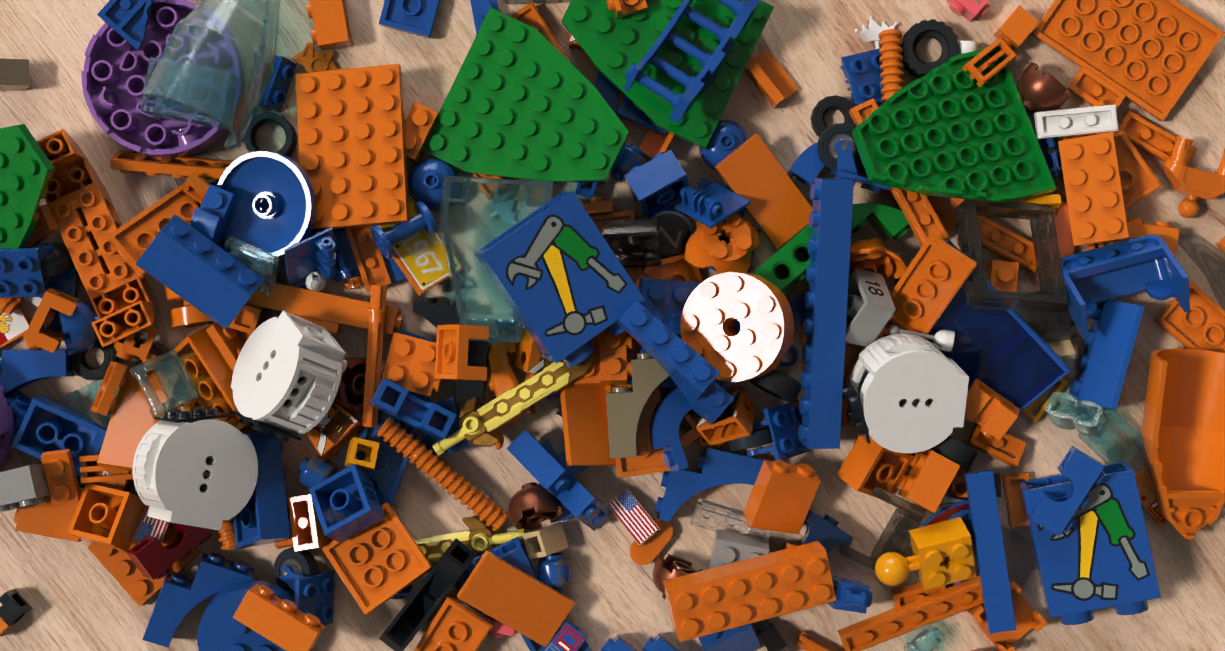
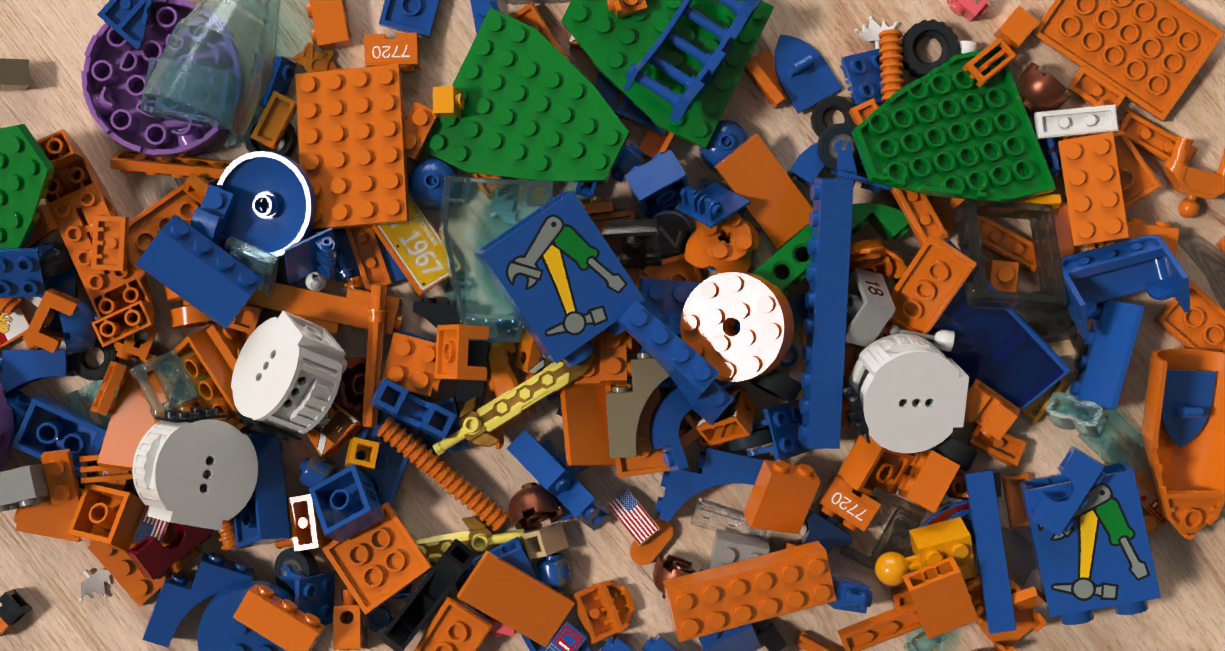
(95, 583): none -> white piece
(109, 243): none -> orange bracket
(274, 120): none -> orange tile
(349, 635): none -> orange torso
(365, 296): none -> orange tile
(375, 623): none -> blue plate
(401, 50): none -> orange brick
(421, 220): blue hose -> none
(447, 102): none -> light orange plate
(603, 609): none -> orange slope
(803, 73): none -> blue shield
(854, 509): none -> orange brick
(940, 597): none -> orange brick
(1028, 598): none -> orange tile
(1150, 523): none -> orange piece
(1187, 403): none -> blue shield

